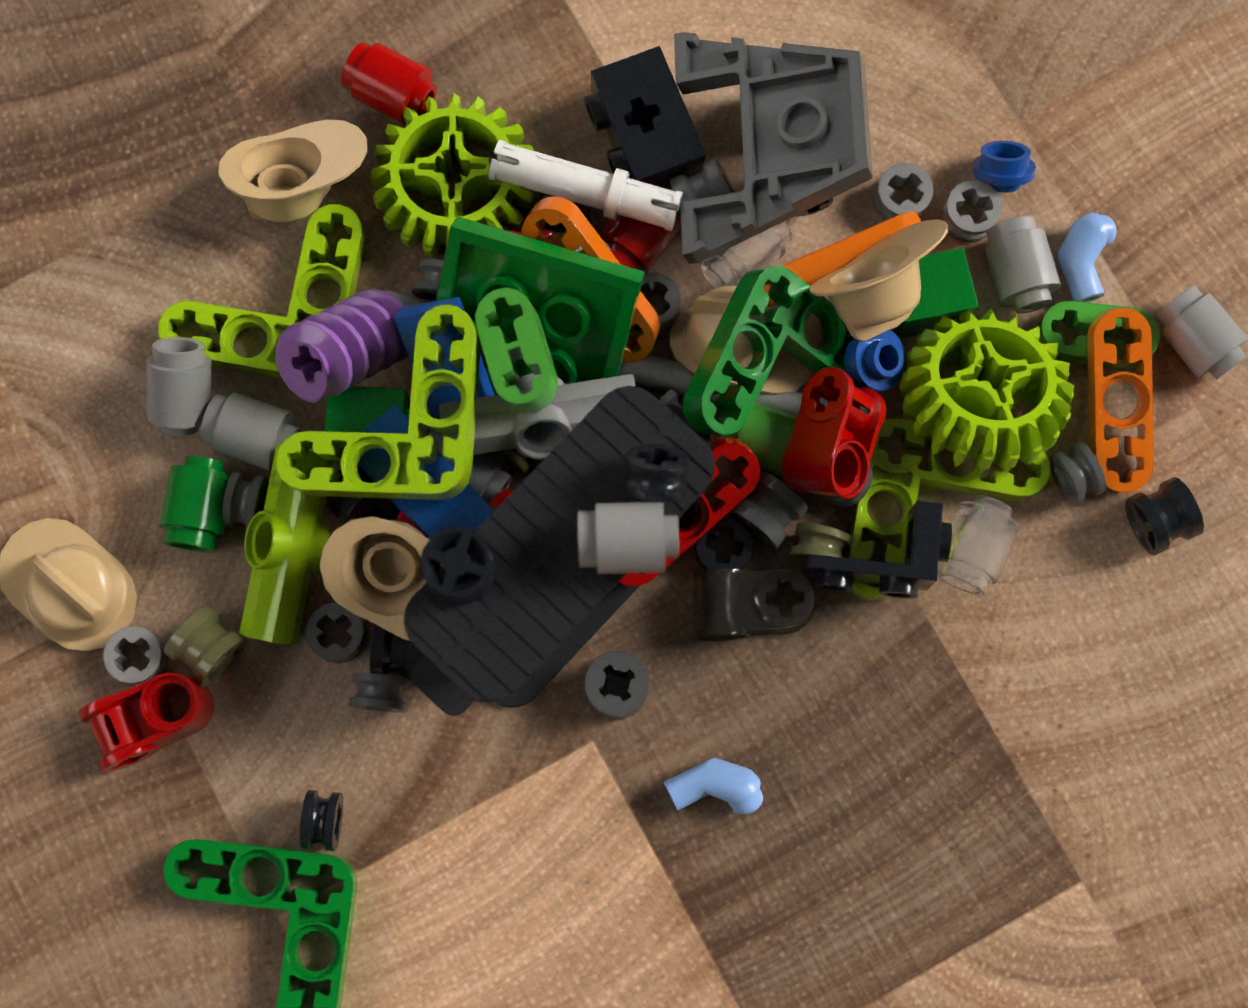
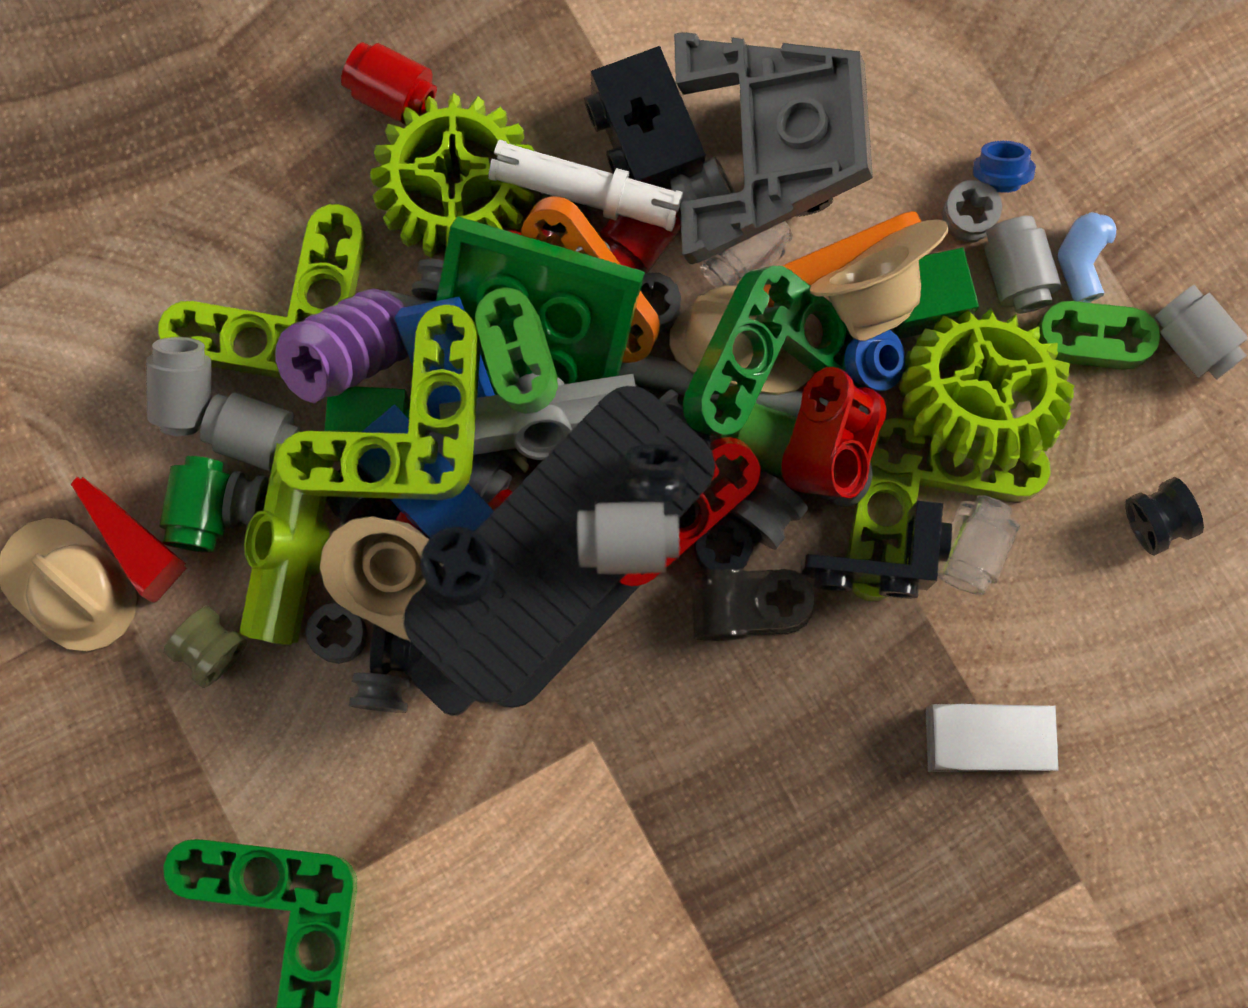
(136, 723): red piece -> none
(139, 636): light grey bush -> none
(141, 555): none -> red slope
(293, 170): tan piece -> none
(321, 820): black bush -> none
(614, 699): dark grey wheel -> none
(719, 779): light blue arm -> none
(819, 540): olive bush -> none
(899, 176): light grey bush -> none
(991, 738): none -> slope
(1077, 473): dark grey bush -> none
(1140, 352): orange beam -> none

